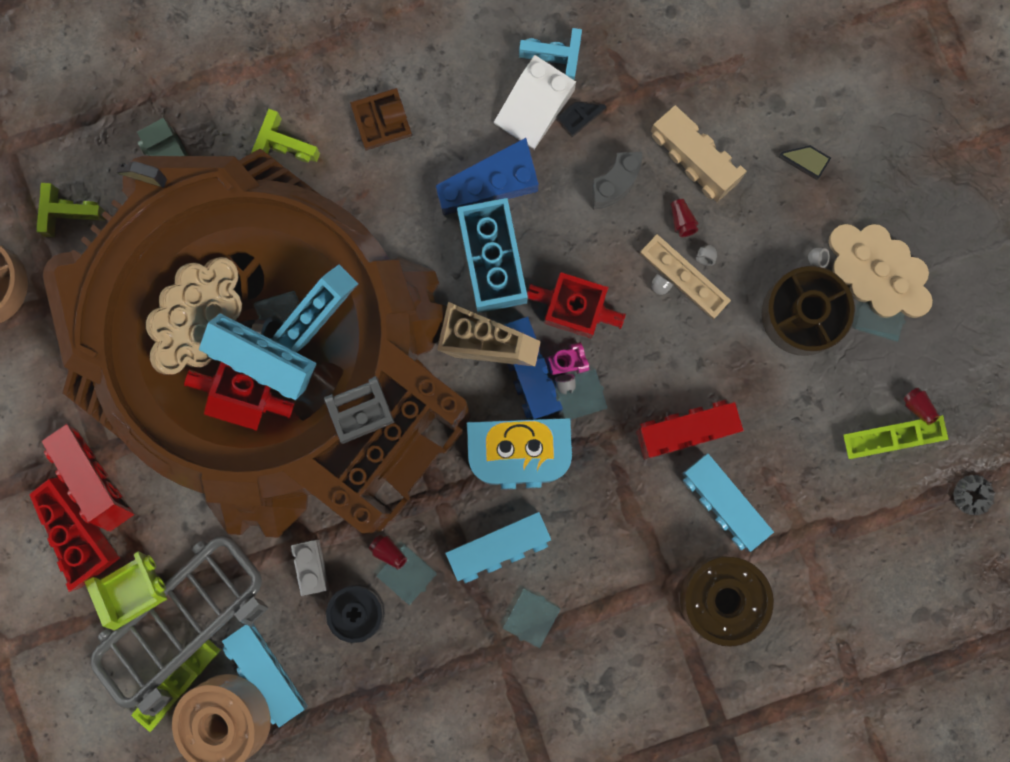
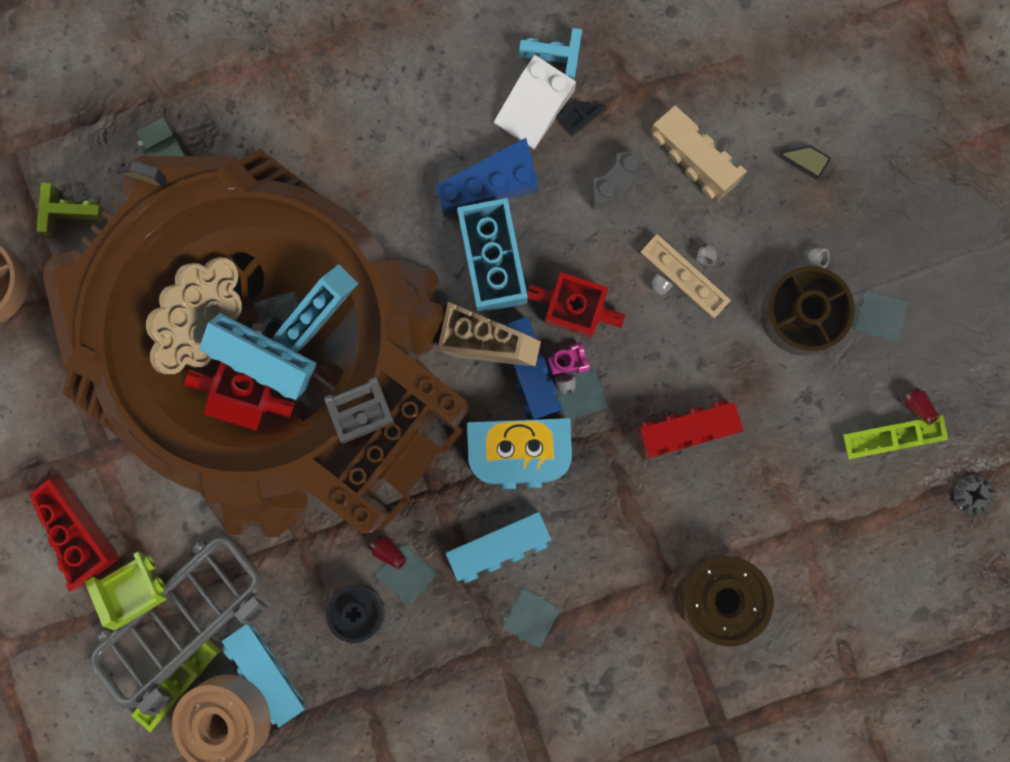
(85, 479): wedge -> none
(281, 143): lime bracket -> none
(310, 567): light grey brick -> none
(381, 119): reddish brown plate -> none
(684, 220): dark red cone -> none
(727, 503): medium azure brick -> none
(880, 271): tan plate -> none

